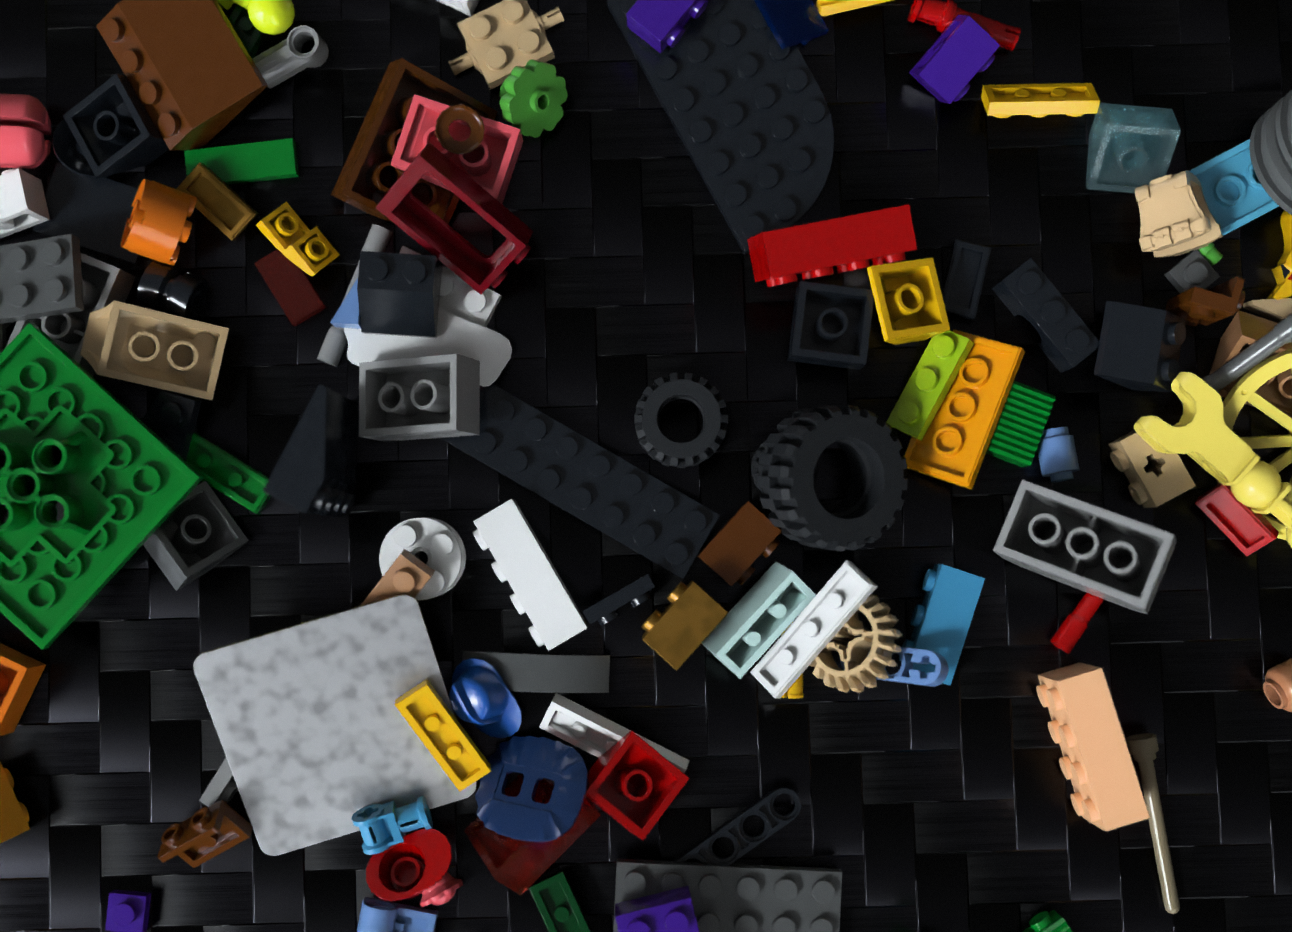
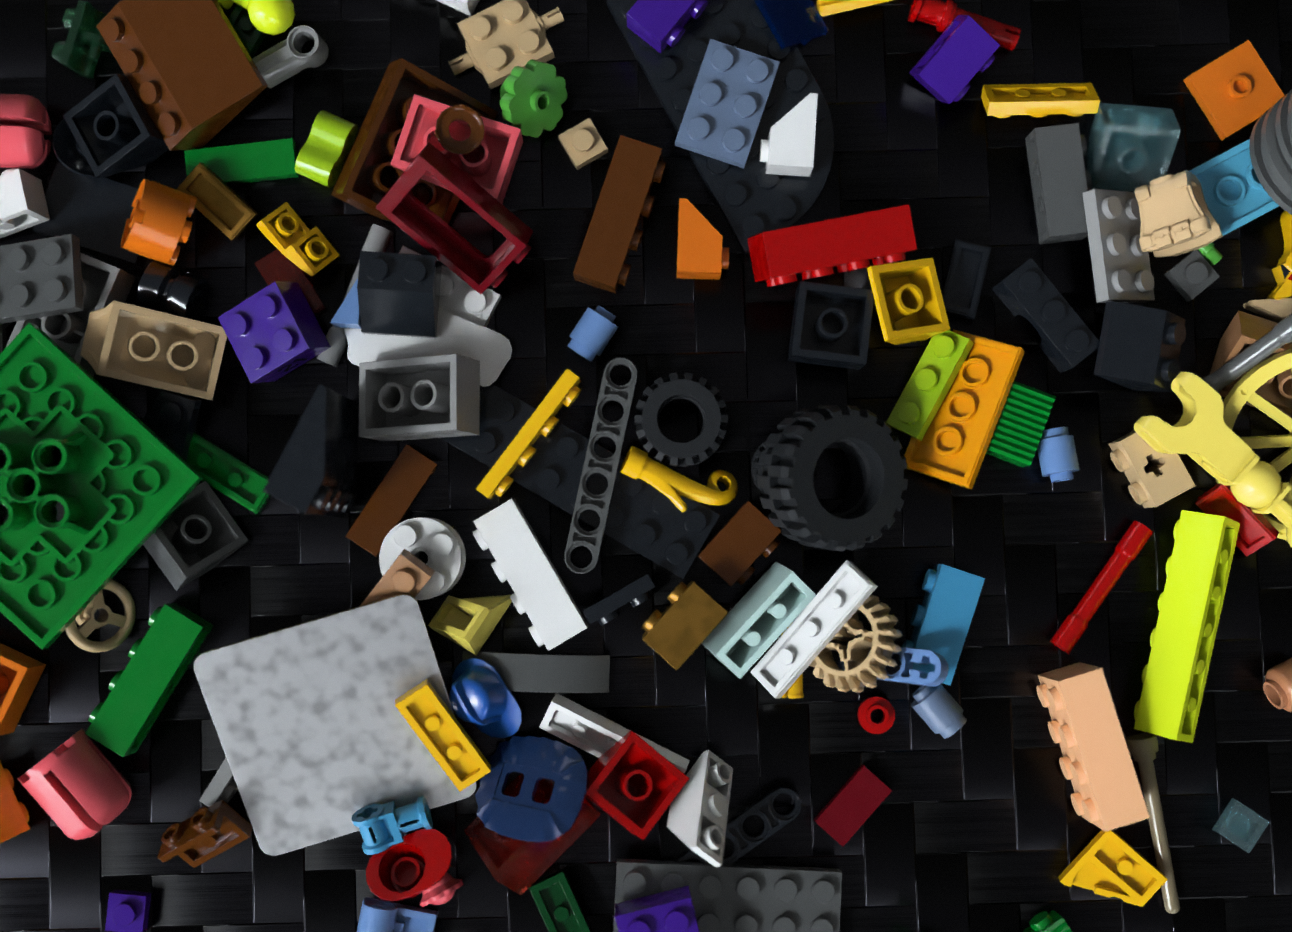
(78, 787): none -> coral cylinder
(83, 40): none -> clear green hips
(88, 624): none -> tan piece
(148, 679): none -> green brick
(274, 332): none -> dark purple brick
(326, 148): none -> lime axle
(392, 499): none -> reddish brown tile
(469, 619): none -> light yellow slope
(540, 423): none -> yellow plate
(583, 143): none -> tan plate
(593, 332): none -> medium blue brick
(604, 466): none -> dark grey beam
(618, 214): none -> reddish brown brick
(673, 484): none -> yellow plant
(698, 246): none -> orange slope
(702, 806): none -> white slope
(727, 103): none -> sand blue plate
(792, 141): none -> white slope
(852, 805): none -> dark red tile
(868, 706): none -> red plate
(938, 710): none -> sand blue brick
(1058, 182): none -> dark grey brick
(1085, 546): light grey brick -> none
(1114, 870): none -> yellow wing
(1117, 261): none -> light grey plate
(1186, 625): none -> neon yellow brick
(1208, 306): reddish brown bracket -> none
(1234, 89): none -> orange plate
(1240, 825): none -> clear light blue plate

